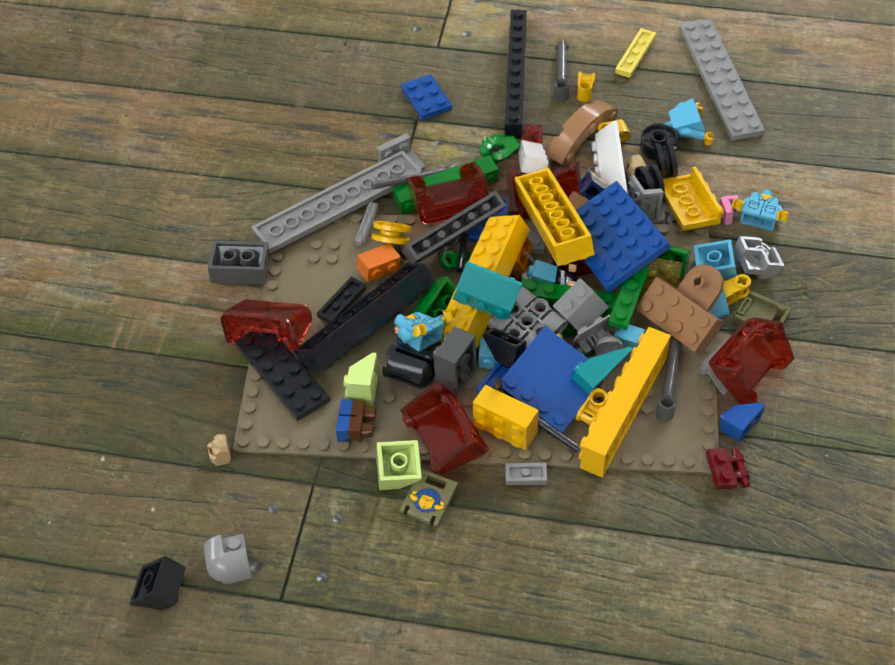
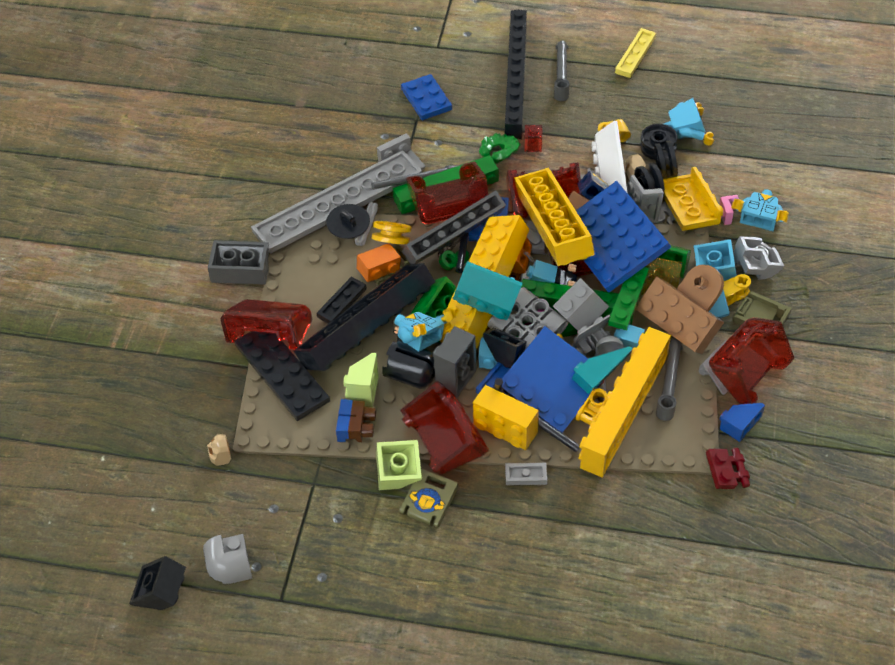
(348, 221): none -> black shield
(532, 157): white brick -> none
(578, 128): medium nougat brick -> none
(585, 86): yellow piece -> none
(721, 80): light grey plate -> none

